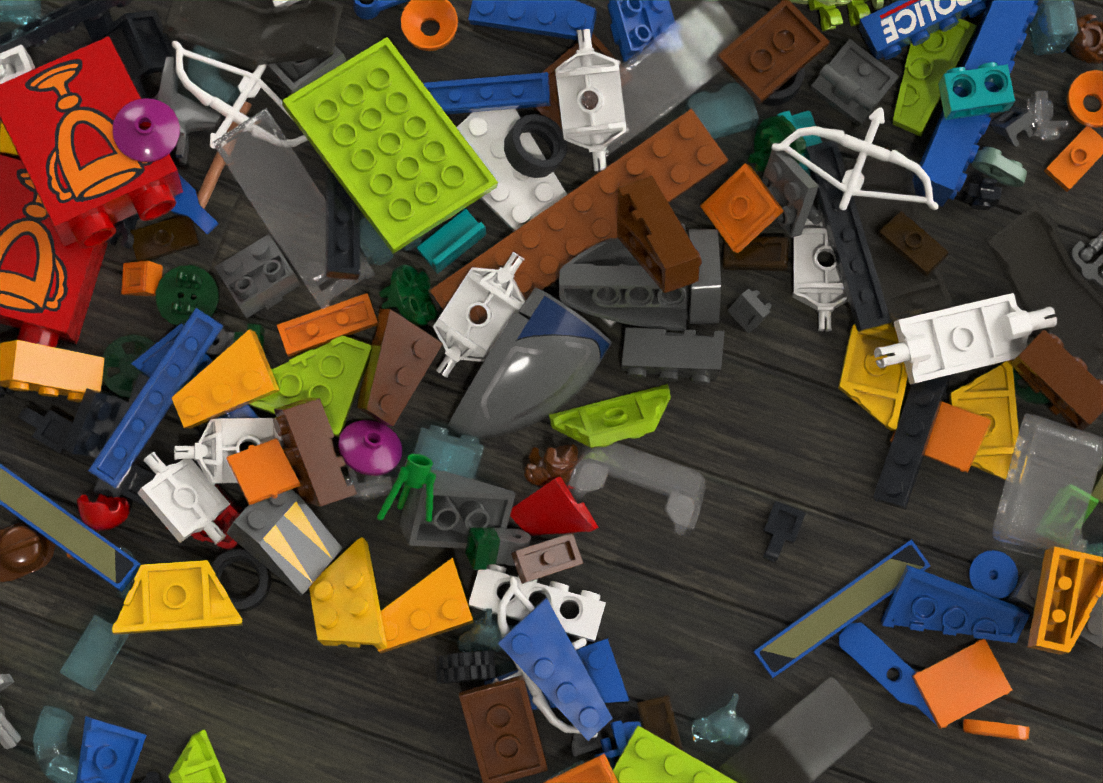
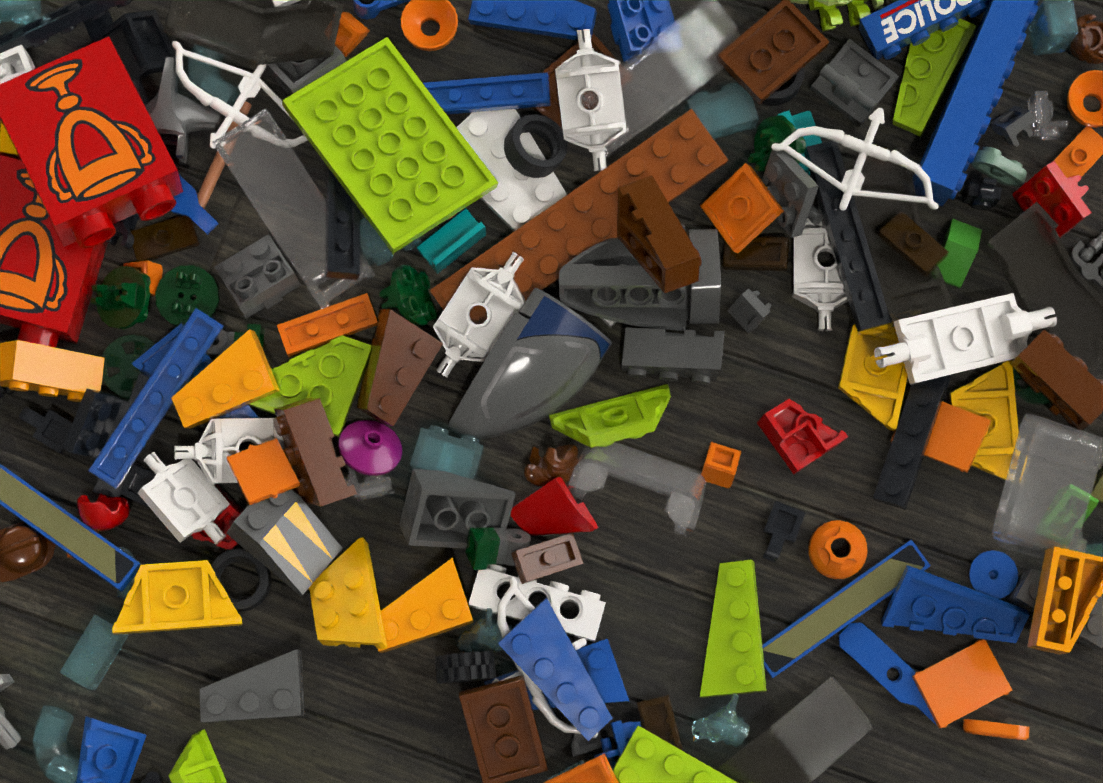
(123, 297): none -> dark green plate
(151, 143): magenta dish -> none
(257, 693): none -> dark grey wedge
(349, 33): none -> orange slope
(414, 475): green plant -> none
(720, 465): none -> orange slope
(735, 642): none -> lime wing
(798, 435): none -> red slope
(825, 561): none -> orange piece
(962, 244): none -> bright green slope
(978, 99): teal brick -> none
(1056, 195): none -> red plate

